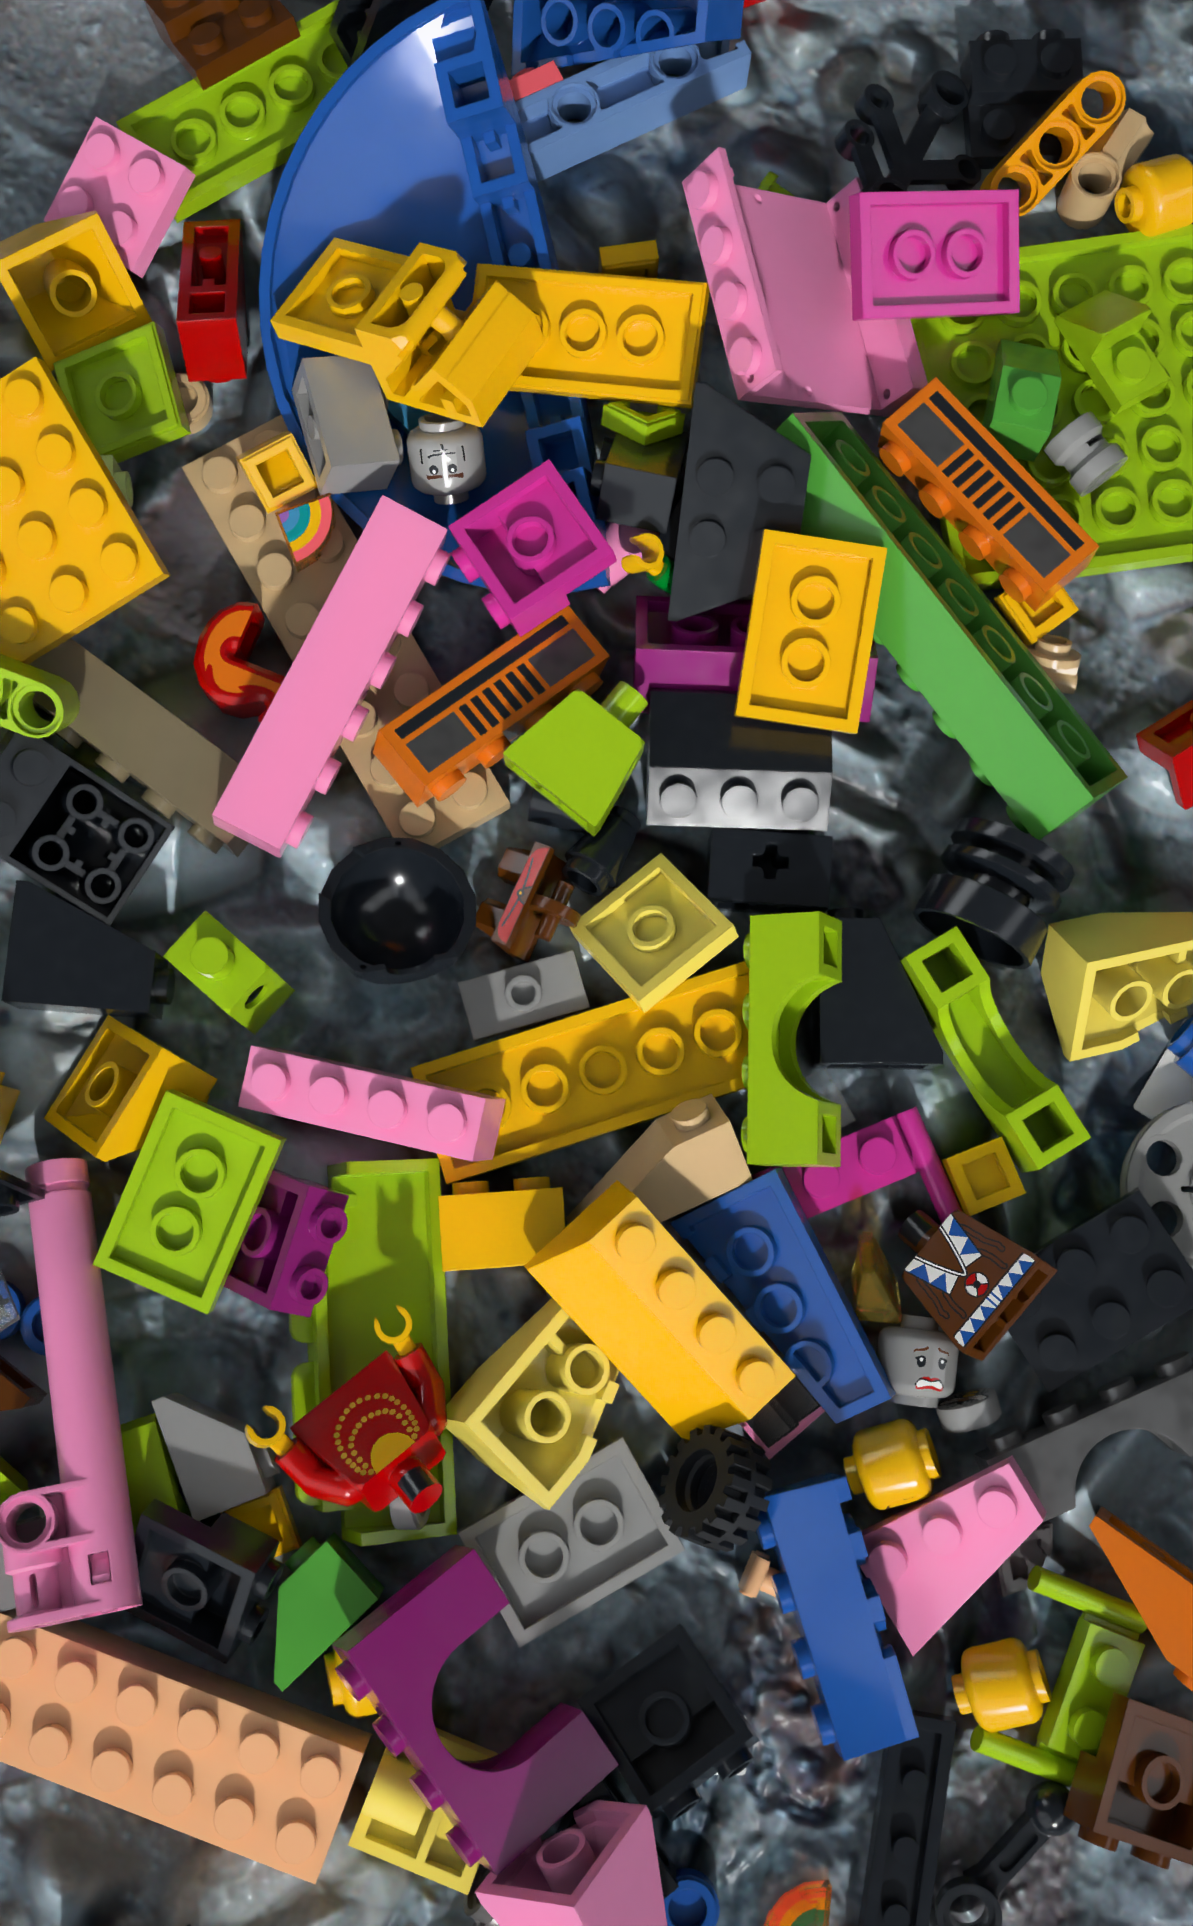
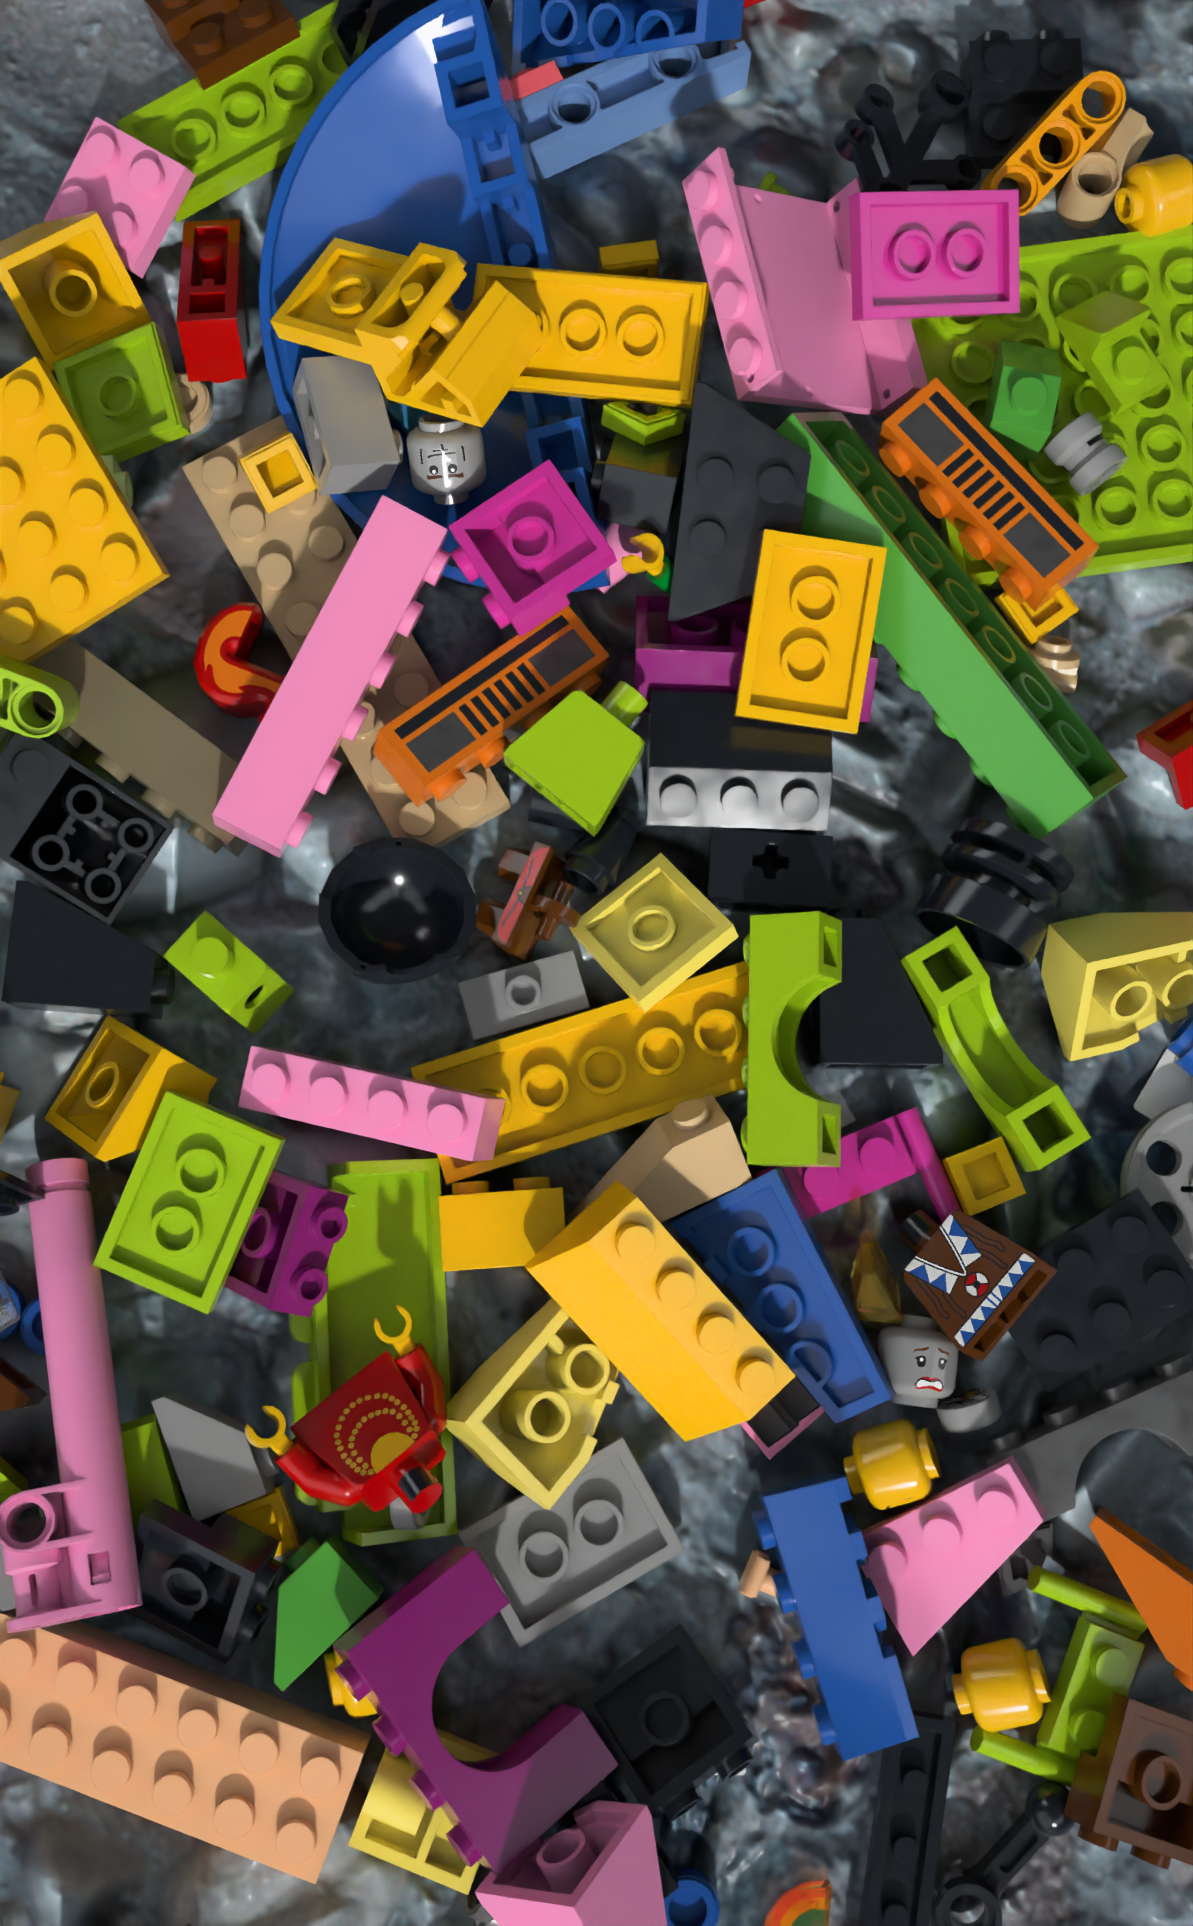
(307, 529): tile -> none
(715, 1488): black tyre -> none

